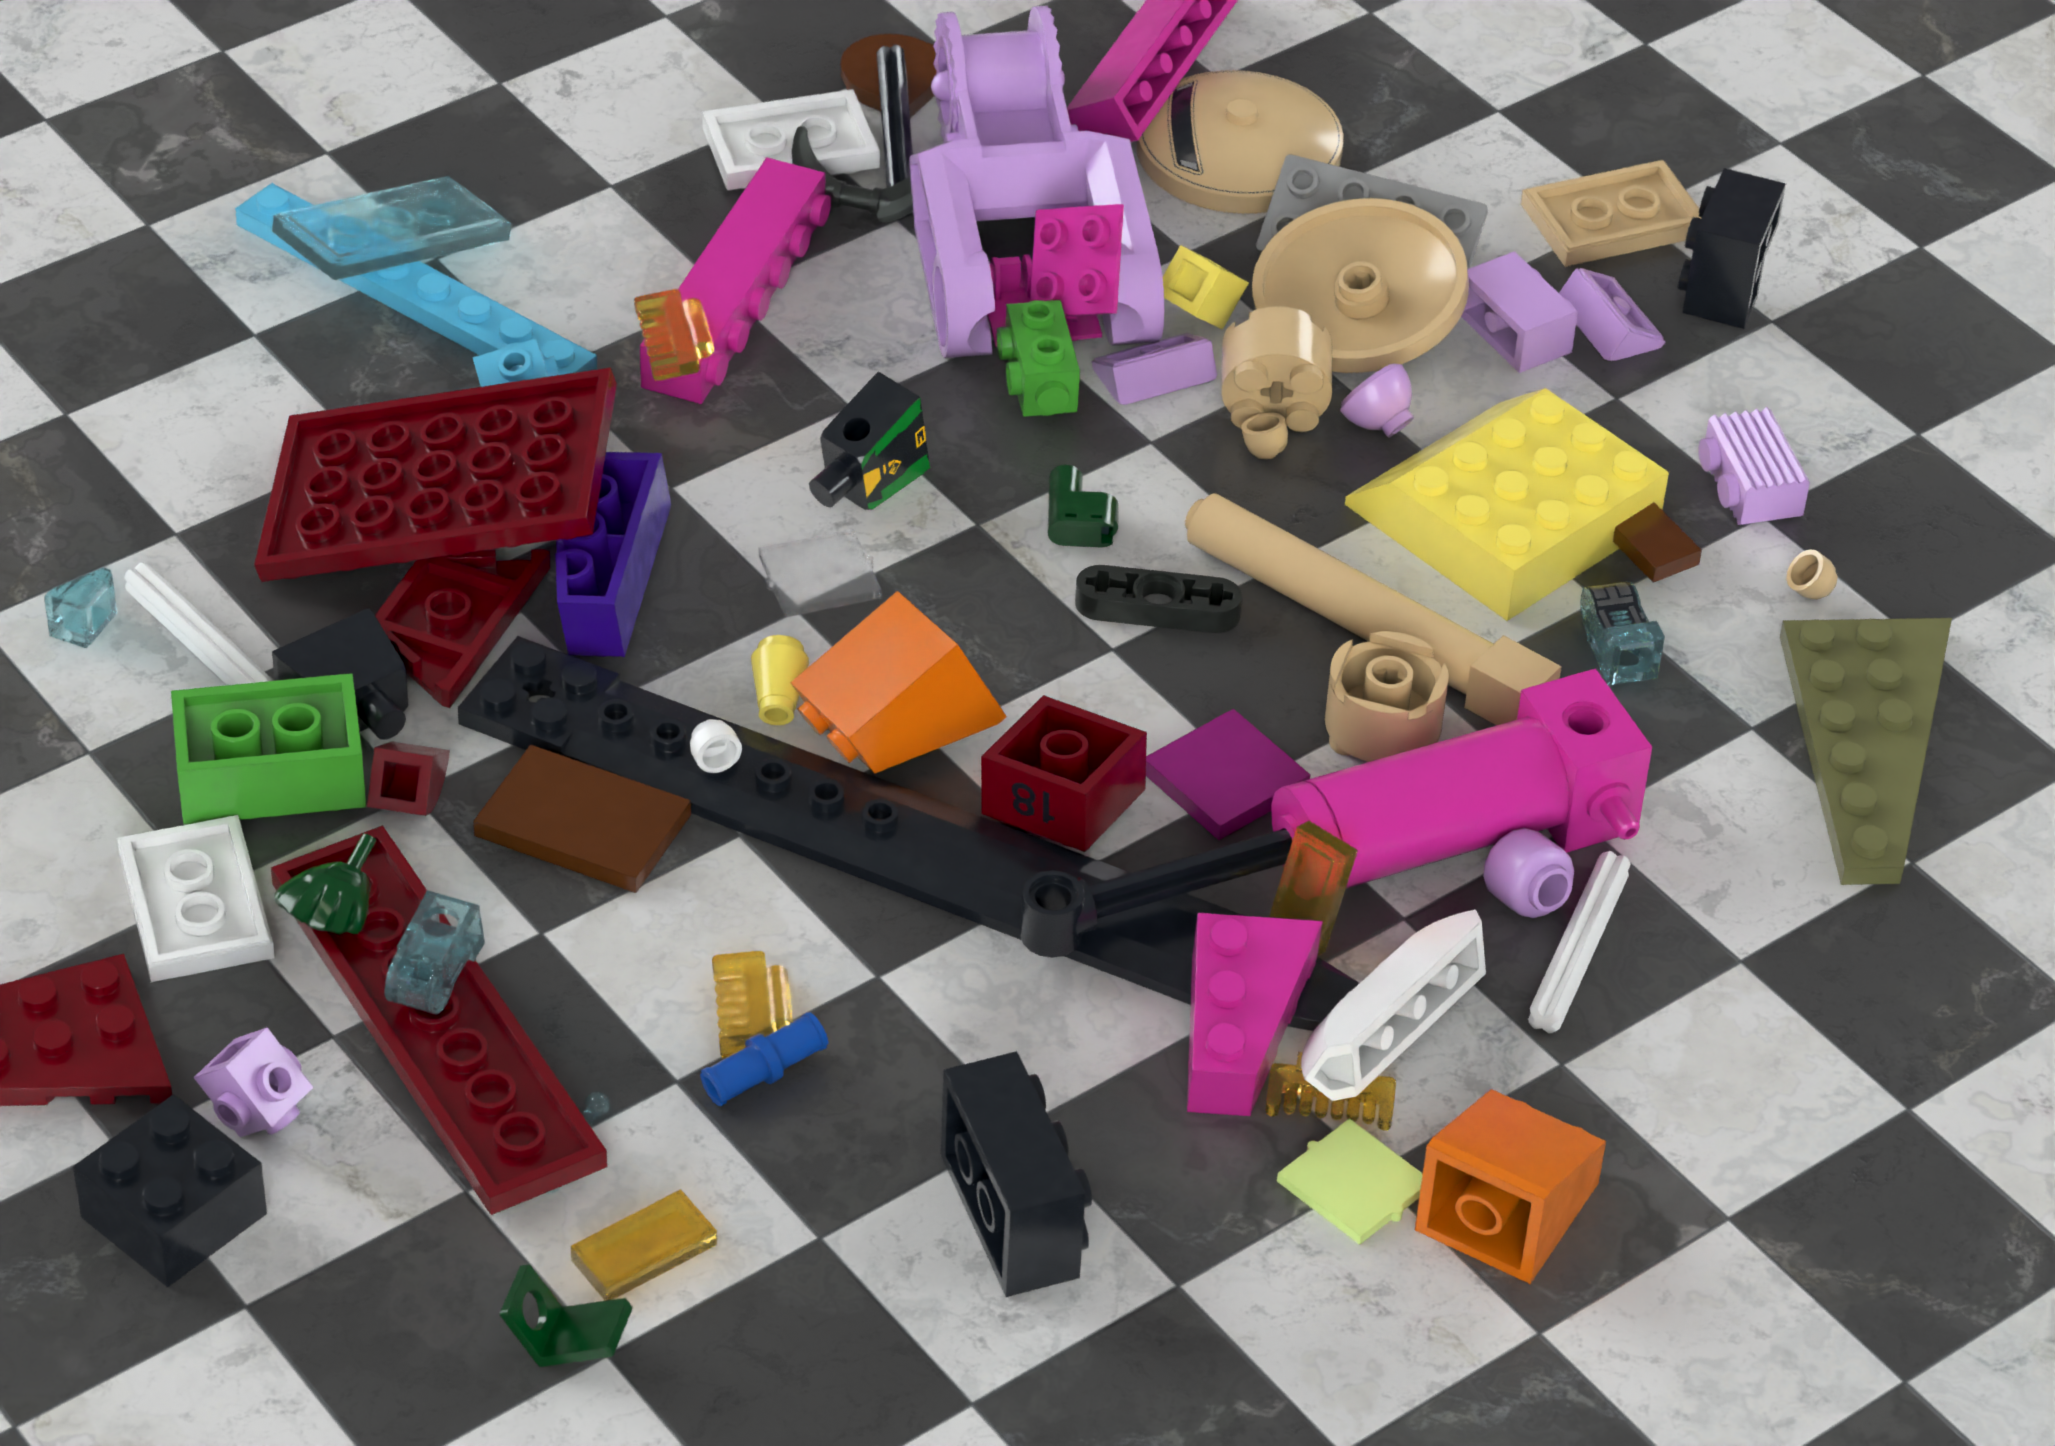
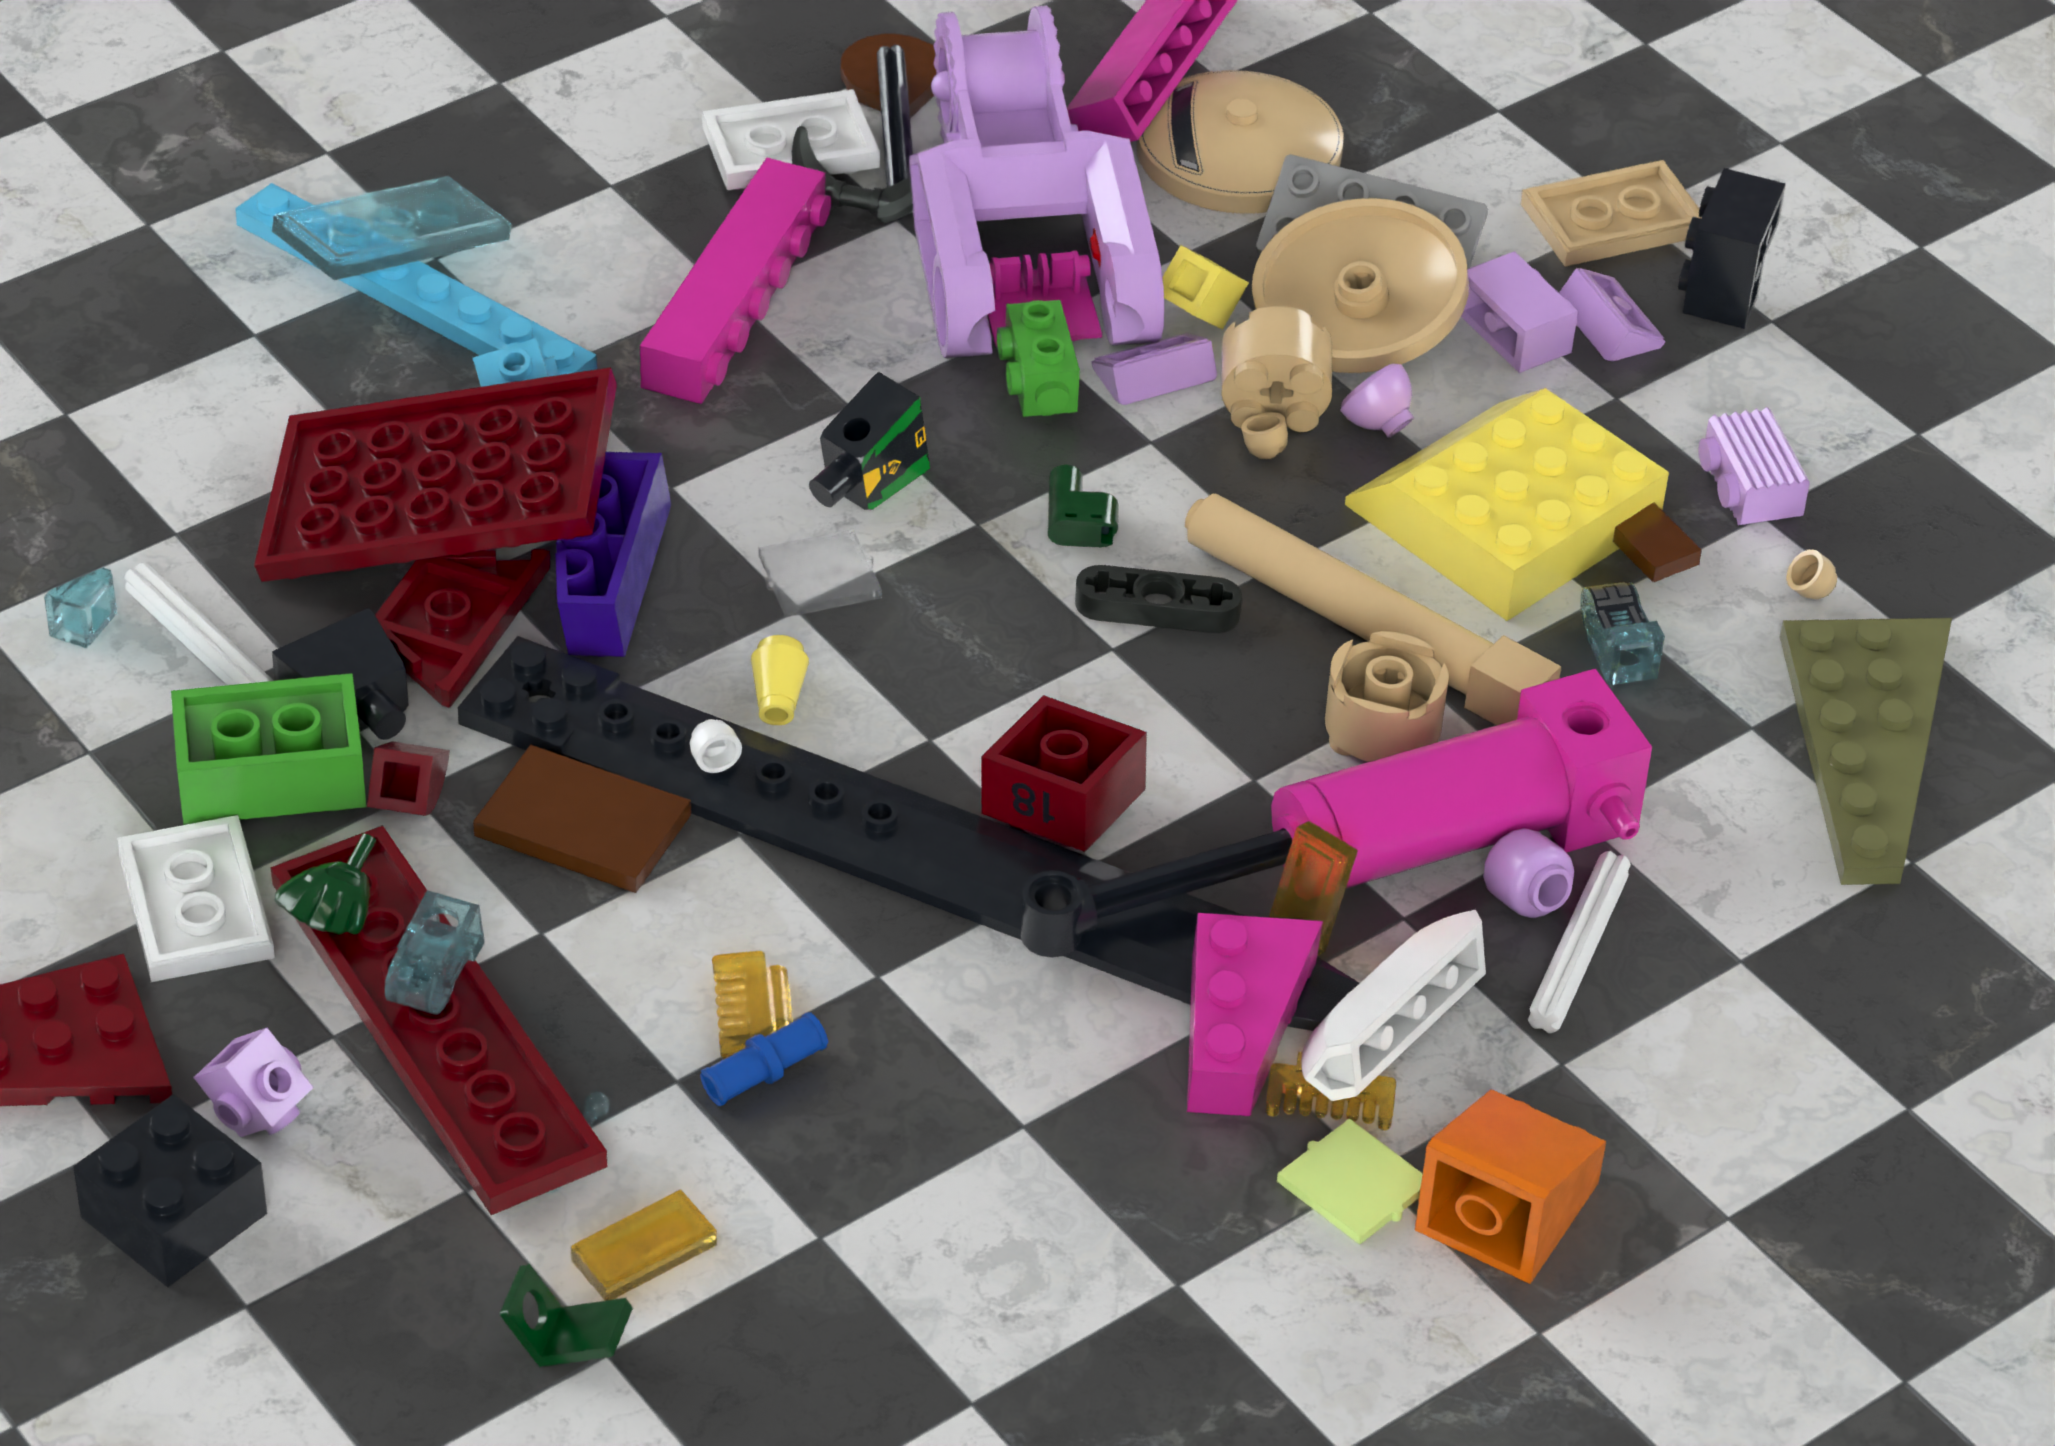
(673, 333): piece -> none
(895, 689): orange slope -> none
(1014, 1173): black brick -> none
(1078, 258): dark pink hinge -> none
(1223, 773): magenta tile -> none

